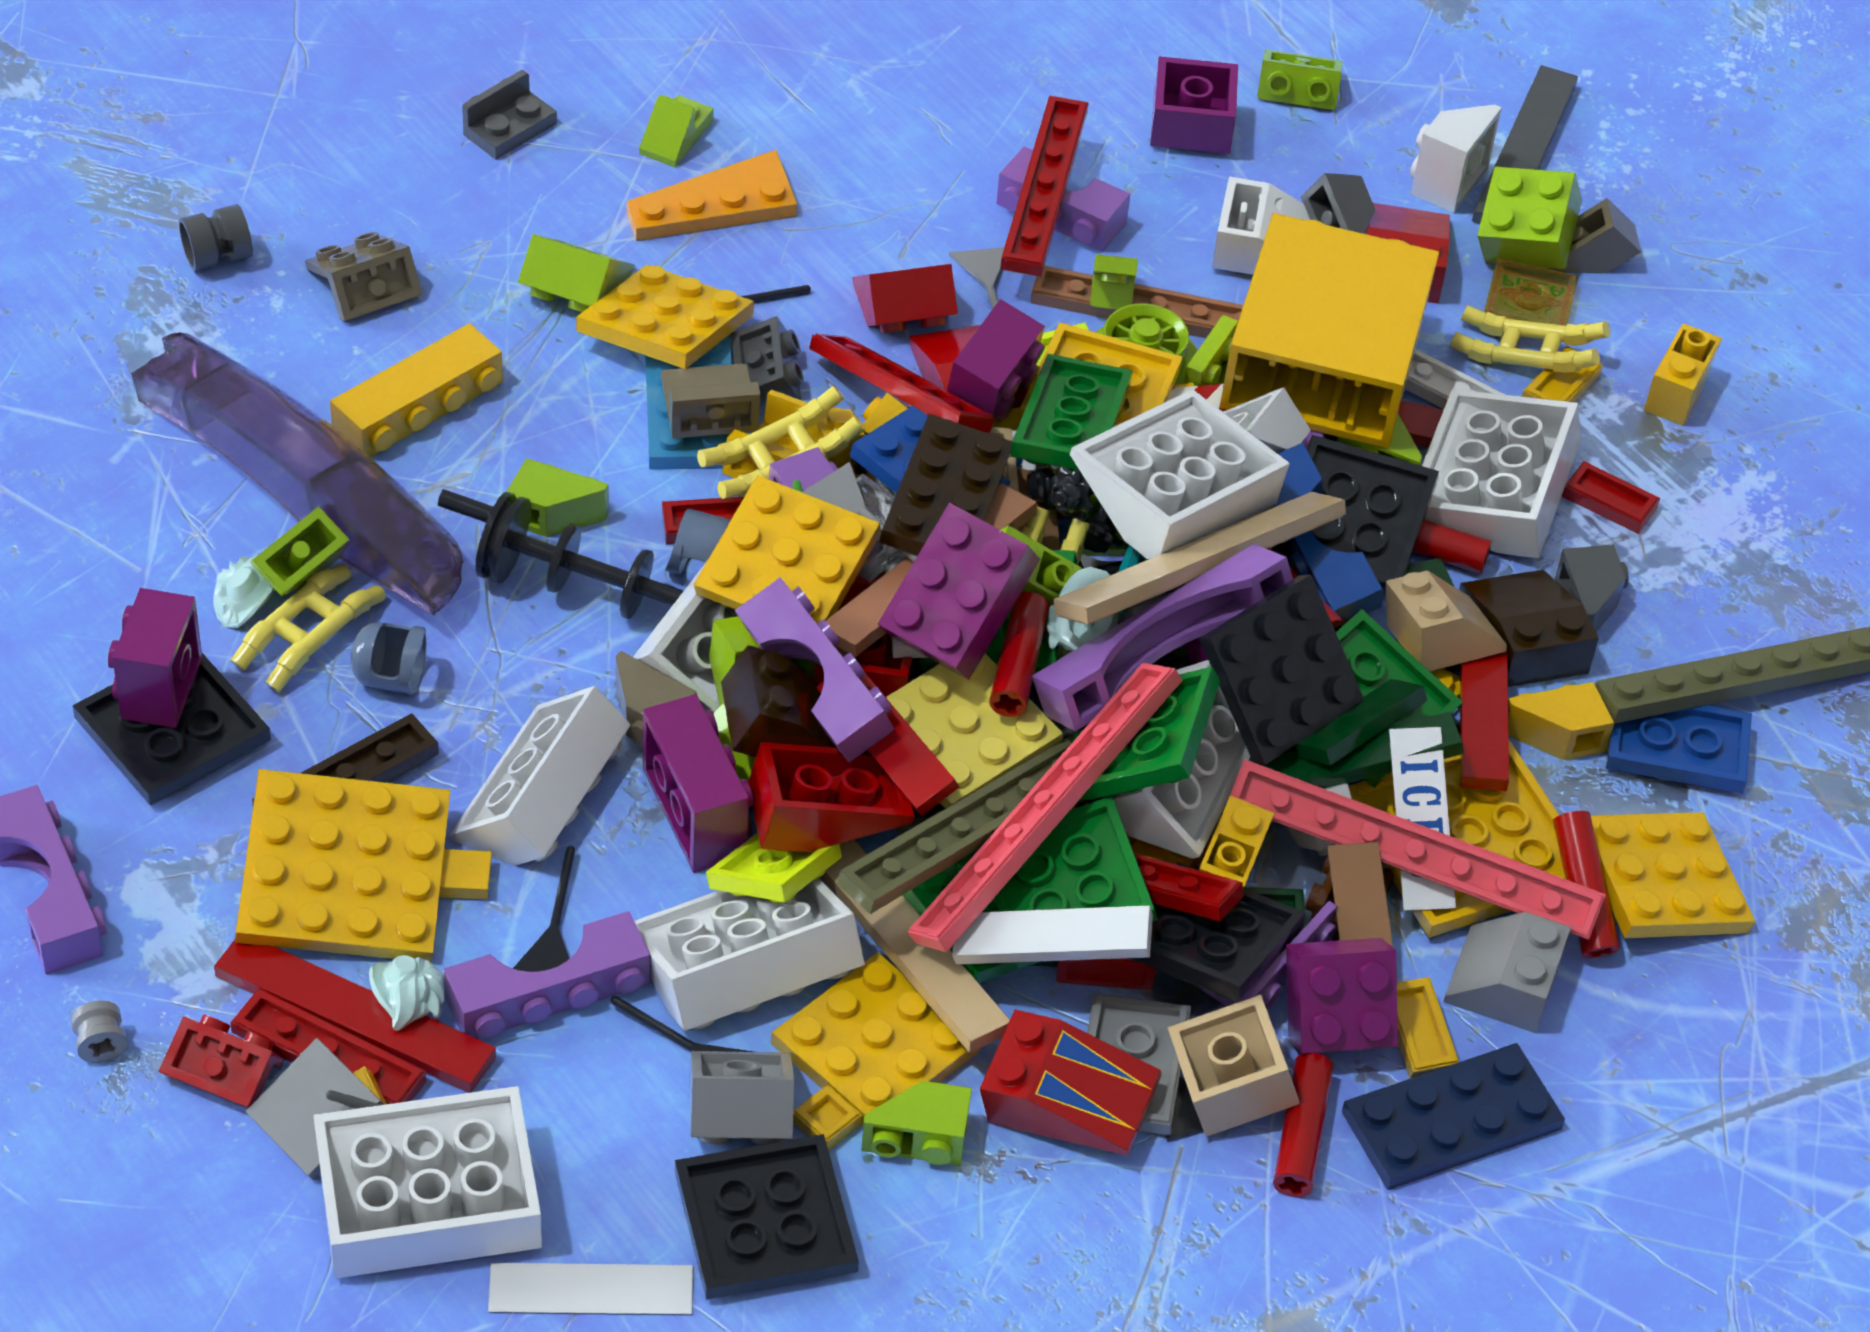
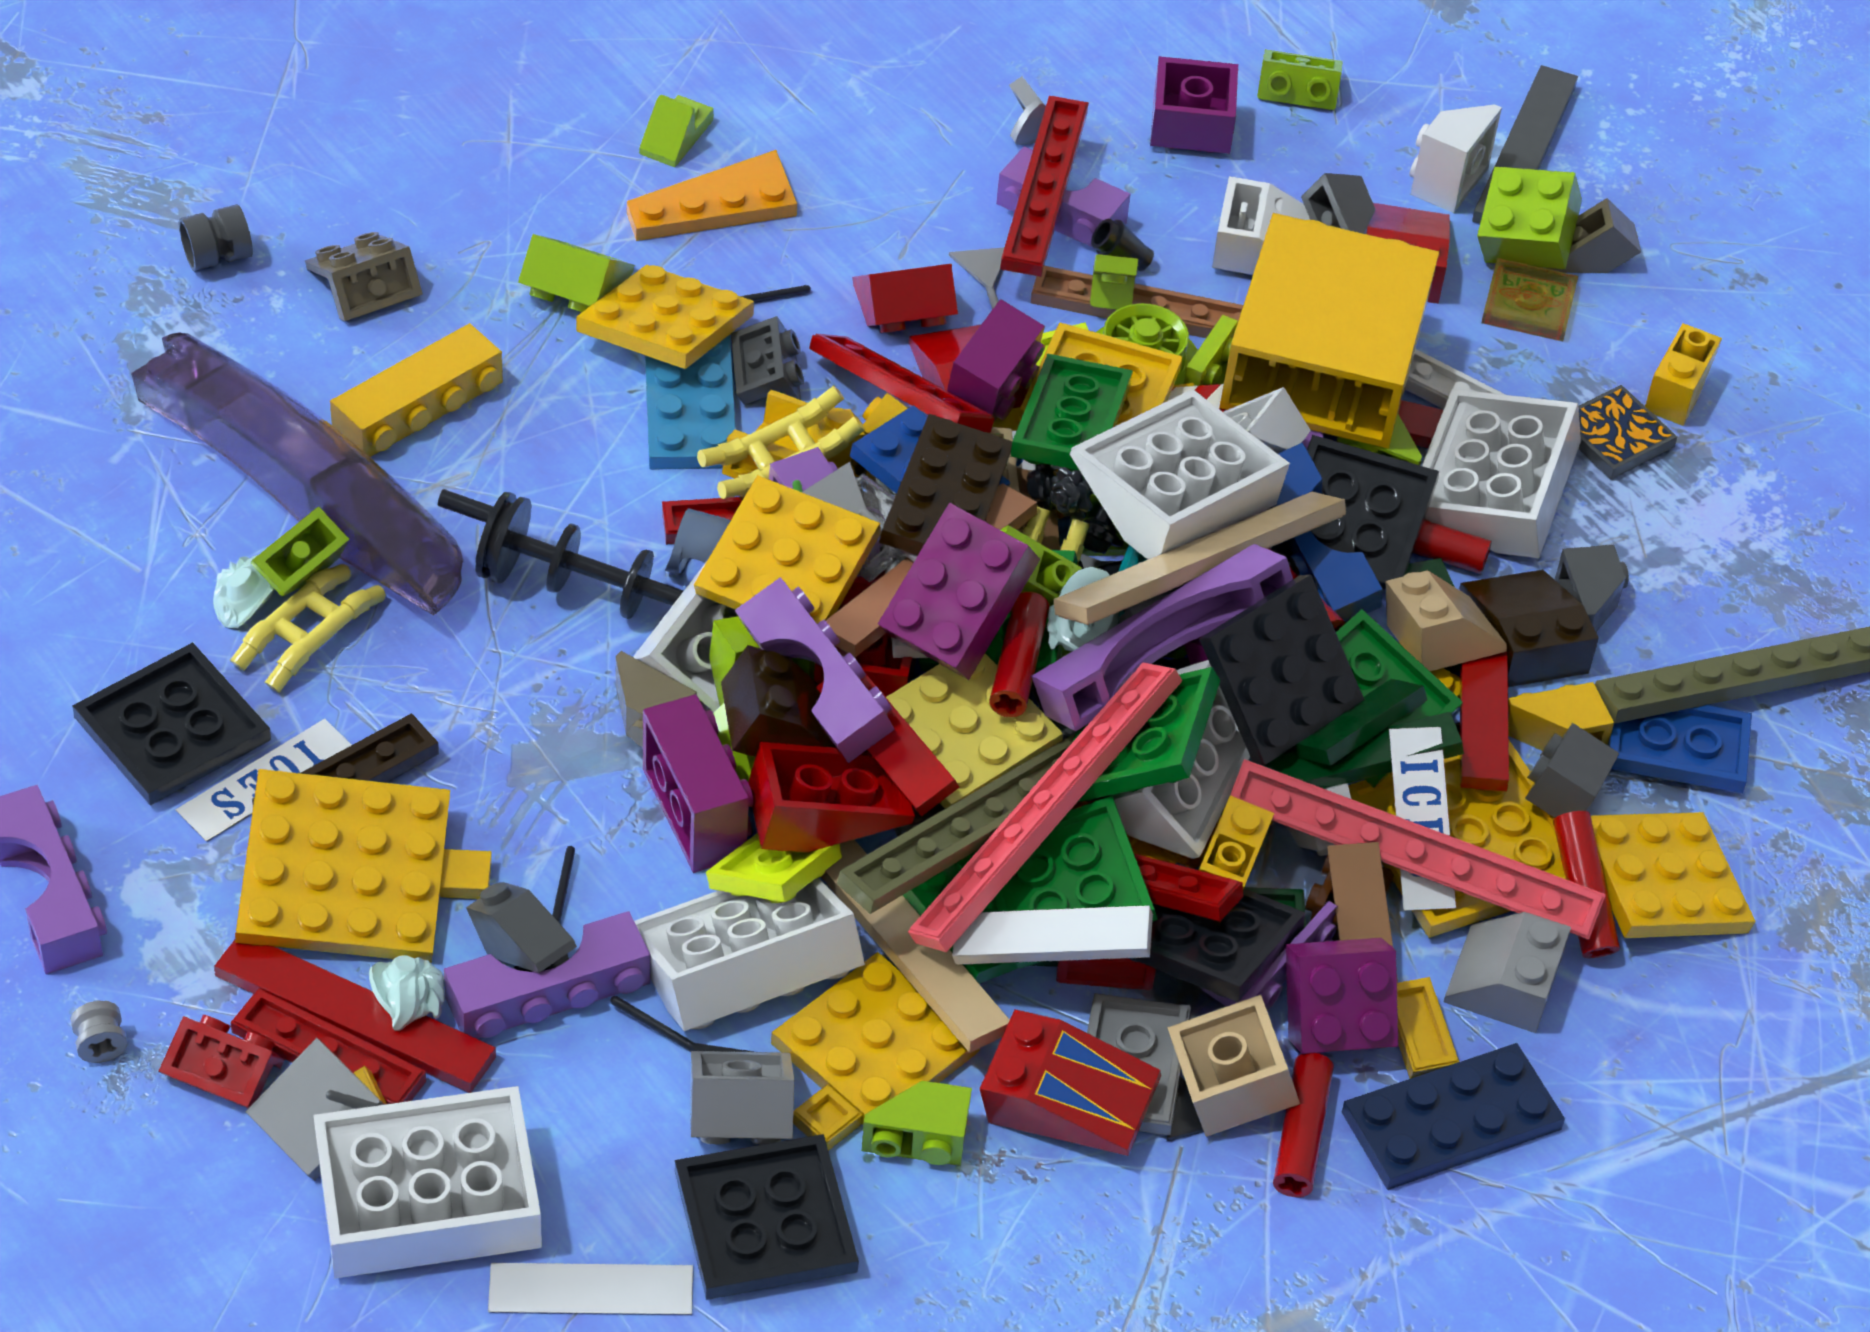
(156, 657): magenta brick -> none
(232, 798): none -> white sticker
(389, 657): sand blue helmet -> none
(506, 116): dark grey bracket -> none
(518, 927): none -> dark grey slope
(543, 778): white slope -> none
(559, 497): lime slope -> none
(710, 400): dark tan bracket -> none
(1028, 124): none -> light grey tile
(1118, 240): none -> black cone
(1512, 330): light yellow piece -> none
(1562, 386): yellow tile -> none
(1570, 772): none -> dark grey brick
(1611, 497): red tile -> none
(1621, 432): none -> tile

